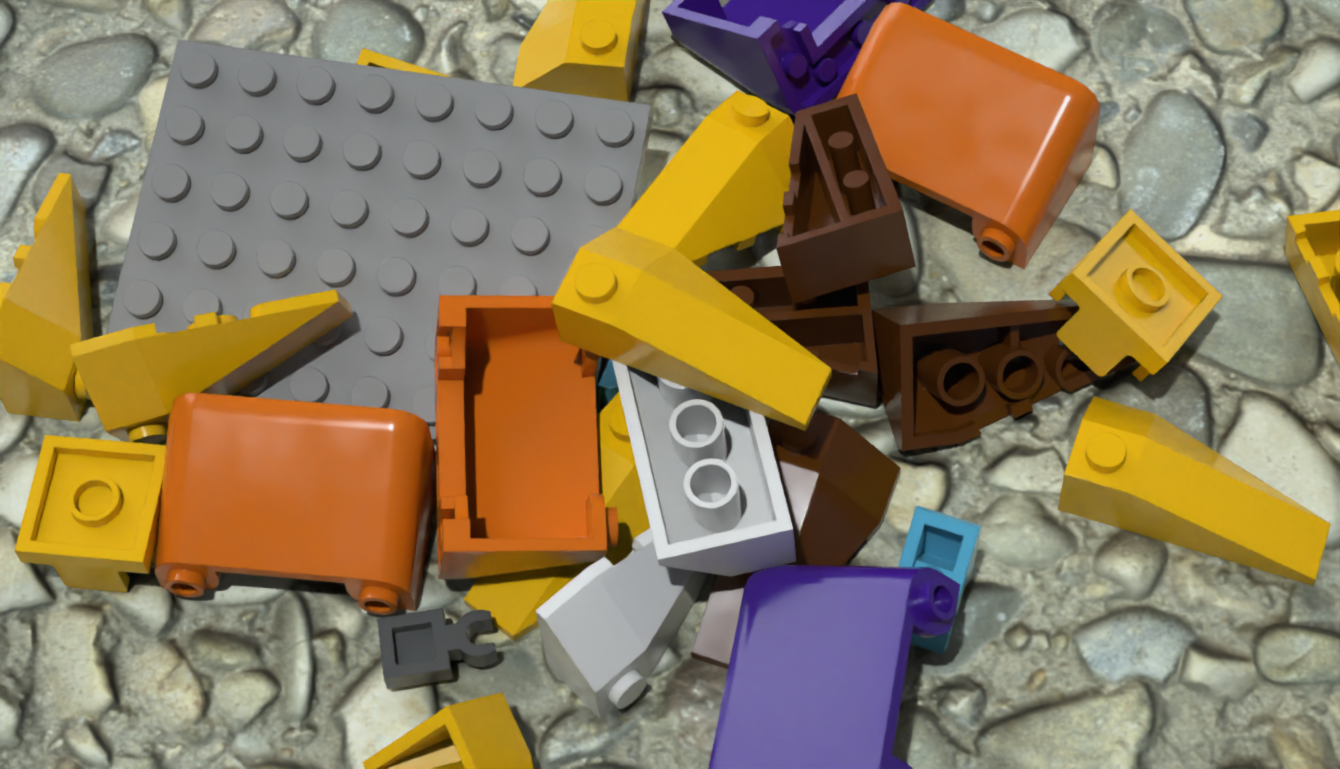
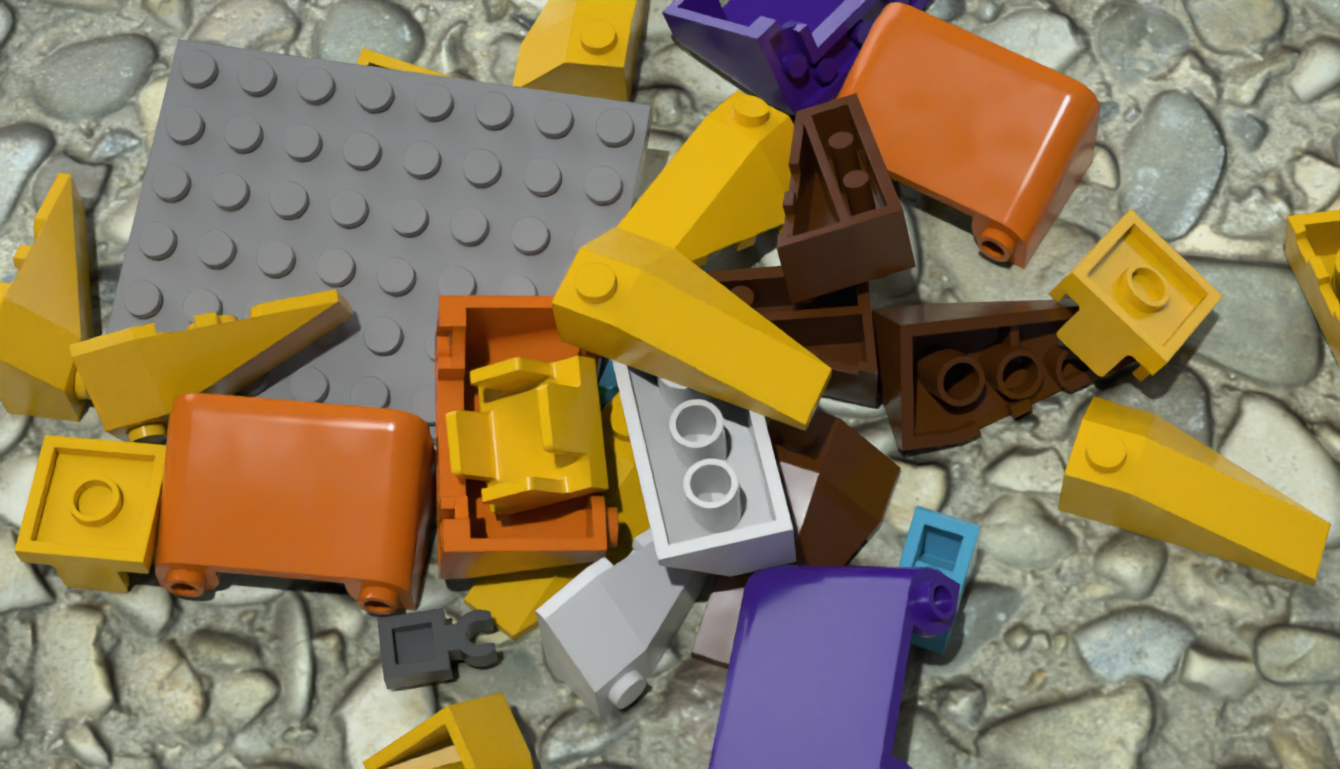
(533, 434): none -> yellow panel

